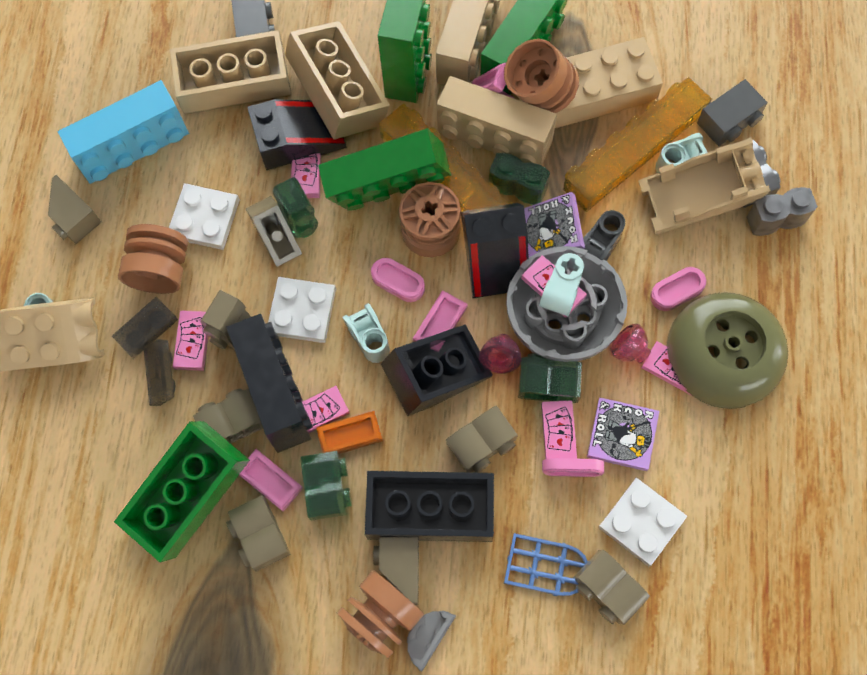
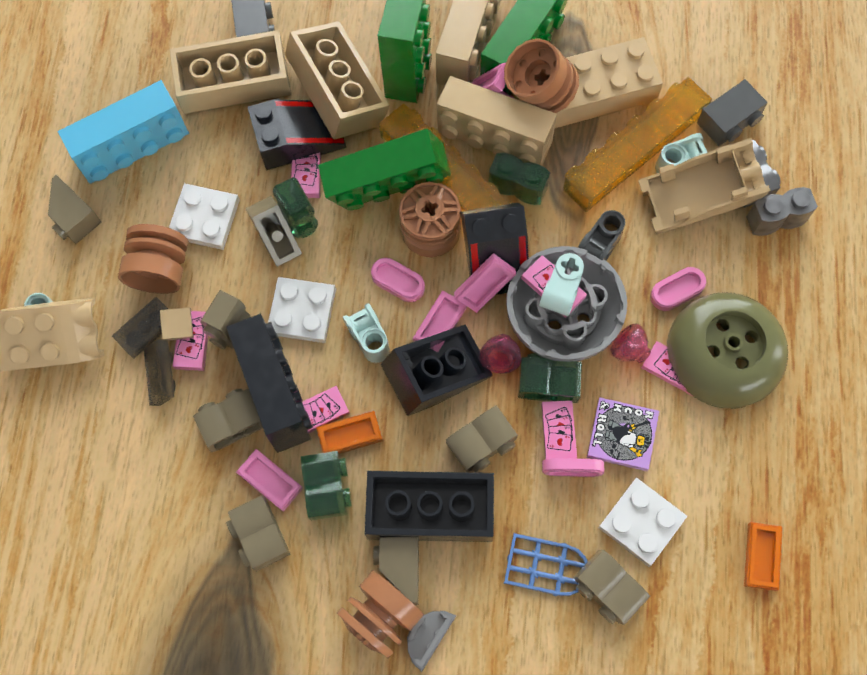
(176, 324): none -> tan tile
(181, 491): green brick -> none
(485, 283): none -> bright pink tile
(553, 224): tile -> none
(763, 556): none -> orange tile

